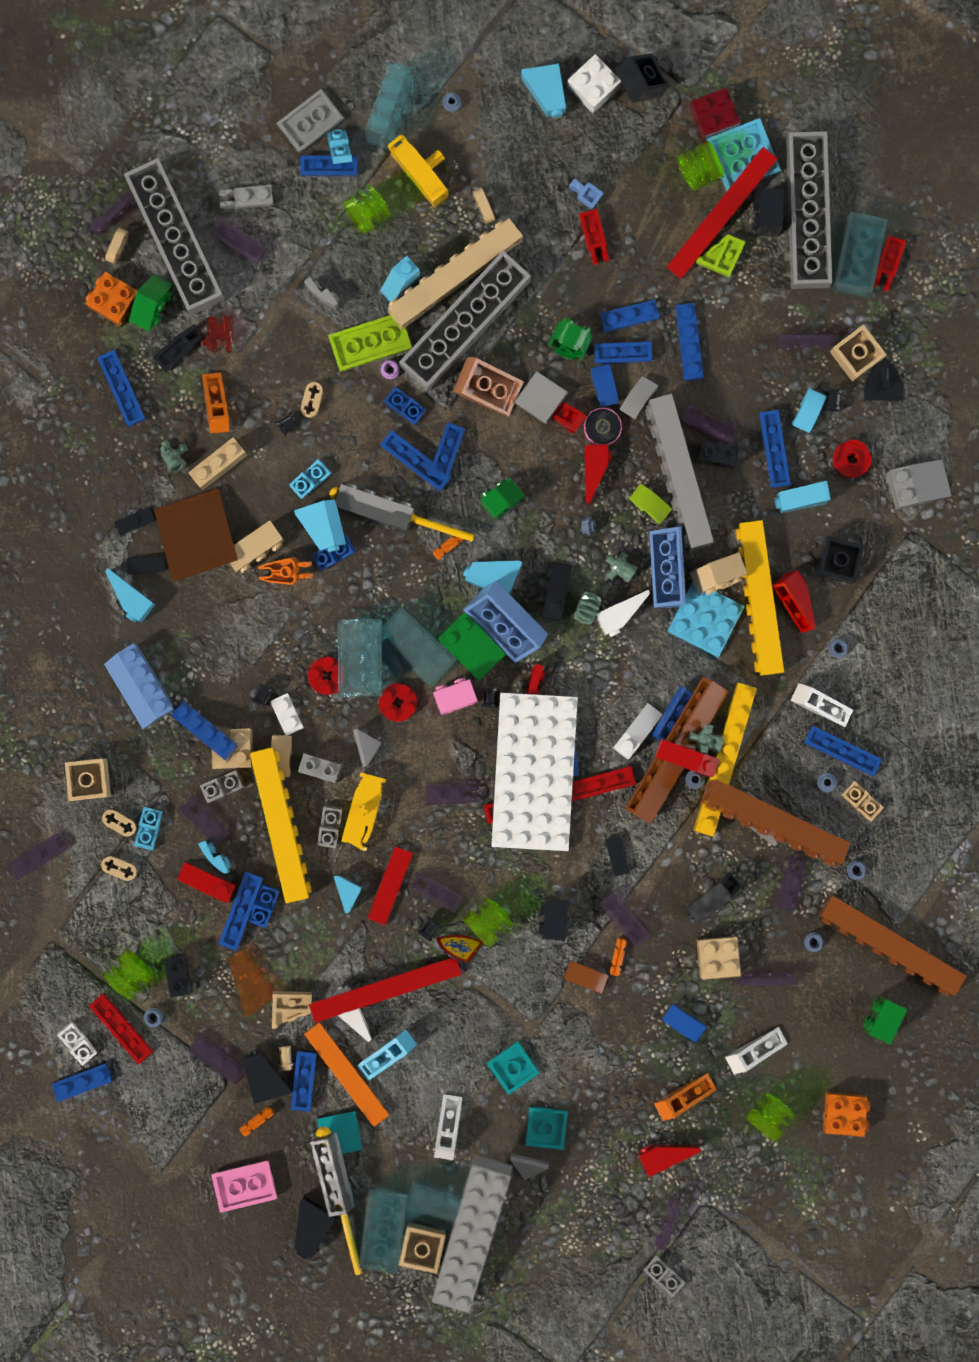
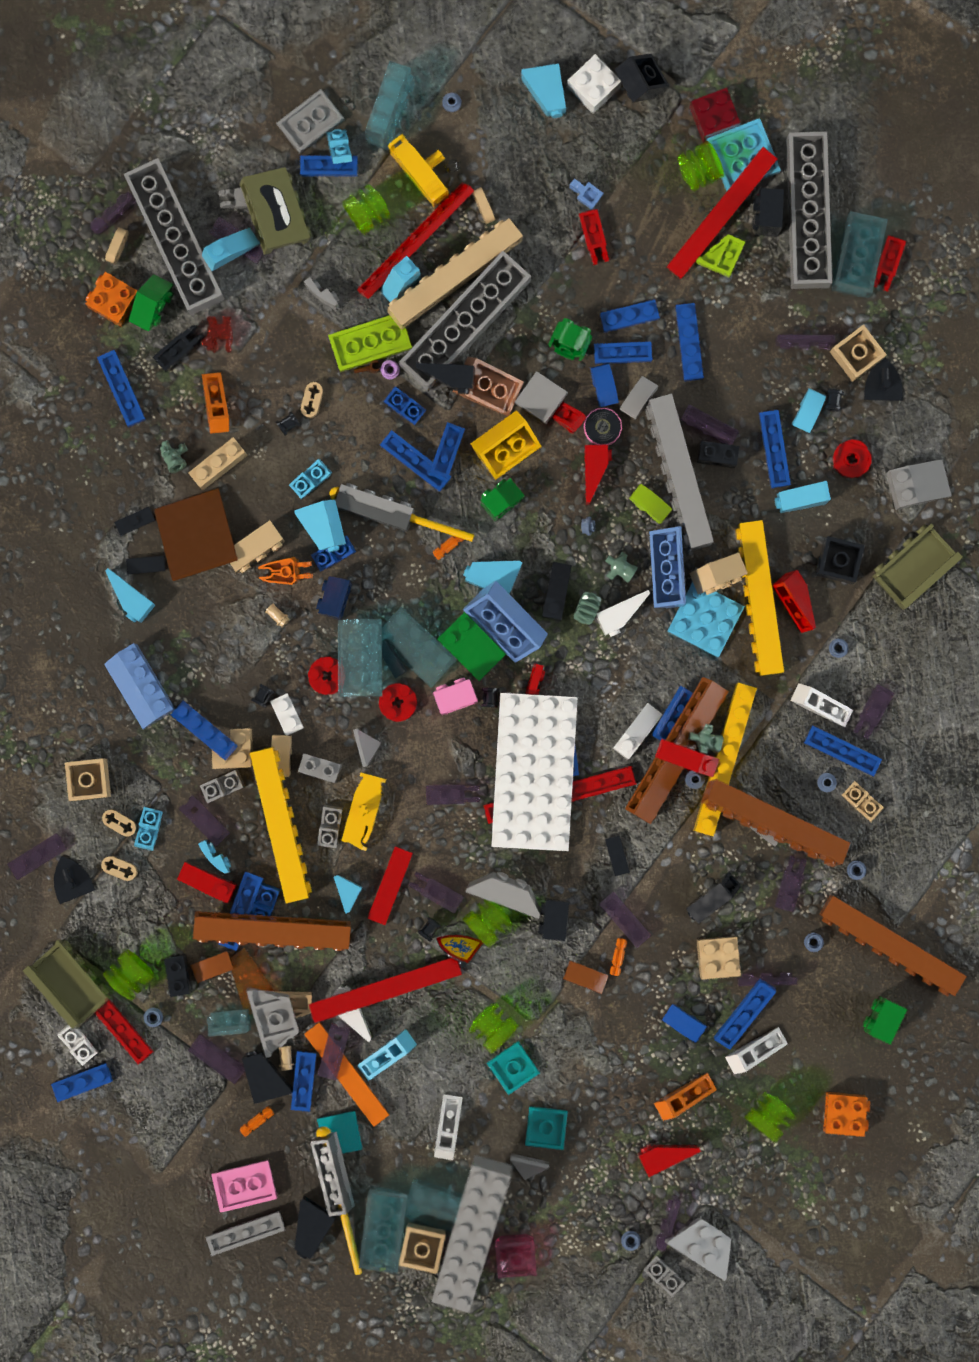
(68, 984): none -> olive panel
(71, 880): none -> black shield
(212, 967): none -> dark orange slope
(228, 1022): none -> clear light blue hinge
(229, 248): none -> medium azure slope
(245, 1233): none -> light grey plate
(271, 930): none -> dark orange brick
(273, 1018): none -> light grey wing
(275, 209): none -> olive panel
(281, 618): none -> tan pin
(333, 1052): none -> plate
(334, 598): none -> dark blue slope
(368, 368): none -> reddish brown hand
(416, 239): none -> red tile
(457, 377): none -> black slope
(493, 1027): none -> clear neon green wheel
(506, 444): none -> yellow slope
(506, 892): none -> light grey wedge
(515, 1256): none -> clear pink slope
(633, 1246): none -> sand blue plate
(704, 1246): none -> light grey wing
(745, 1014): none -> blue plate
(874, 709): none -> clear purple hinge
(916, 566): none -> olive panel

